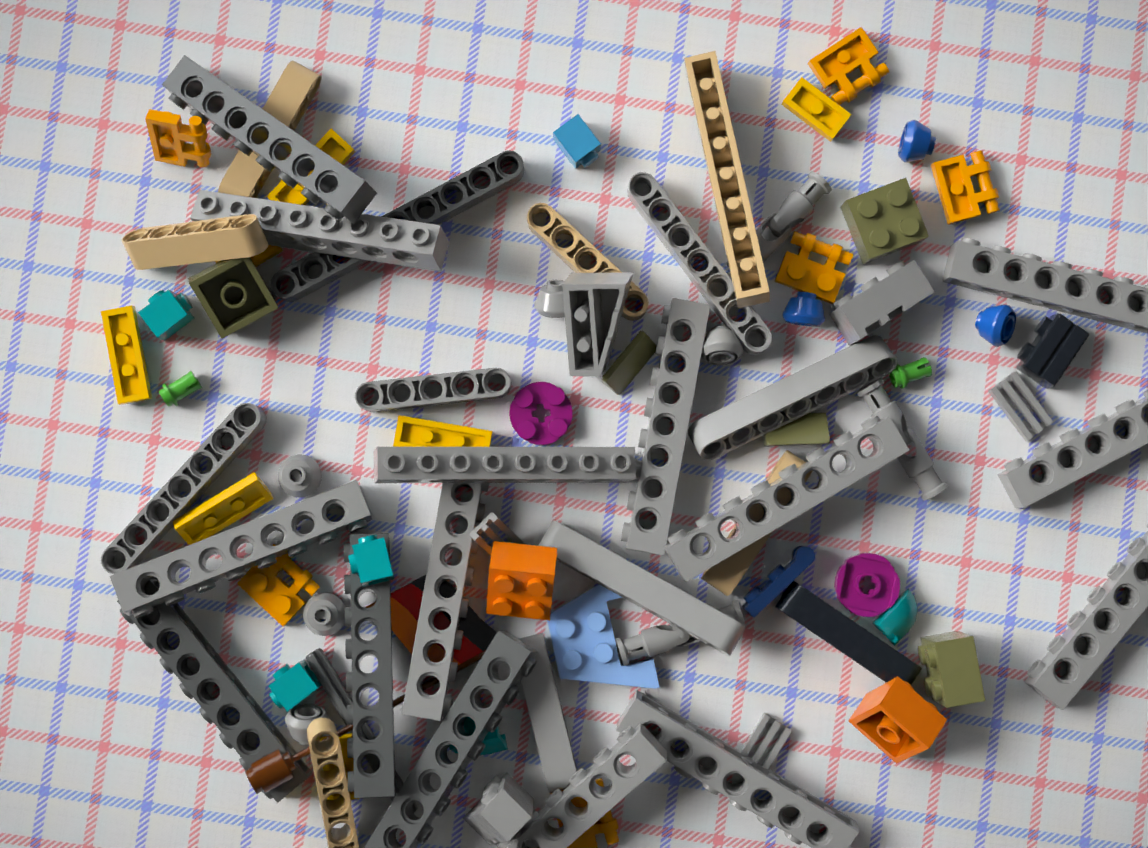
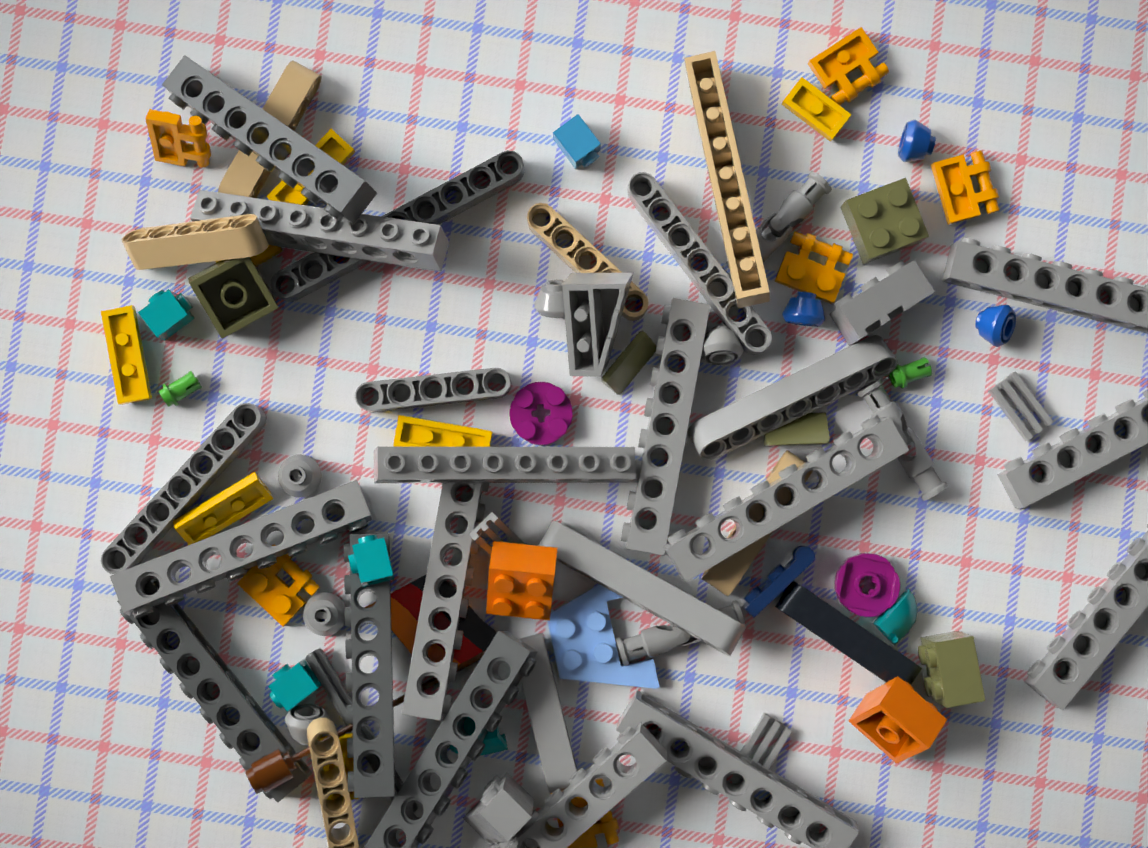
(1051, 350): black brick -> none

